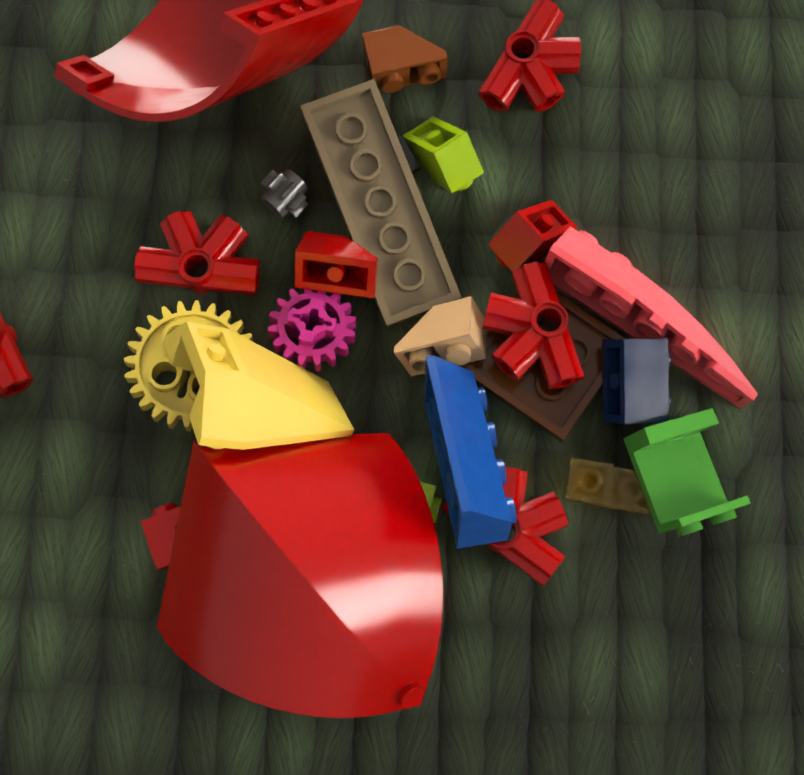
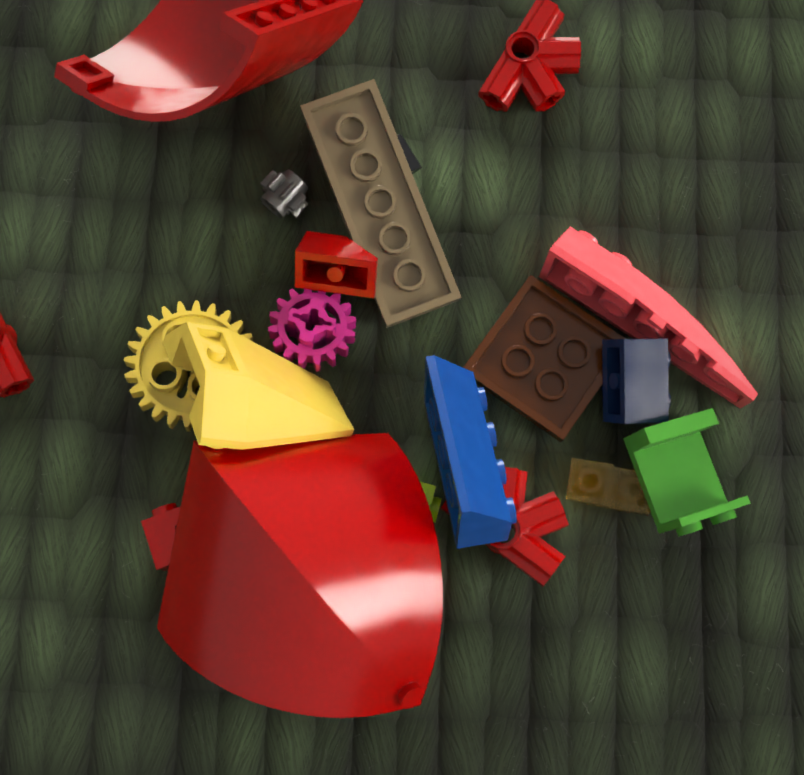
(190, 249): red piece -> none
(402, 59): dark orange slope -> none
(445, 154): lime slope -> none
(447, 331): tan slope -> none
(527, 340): red piece -> none
(530, 234): red slope -> none

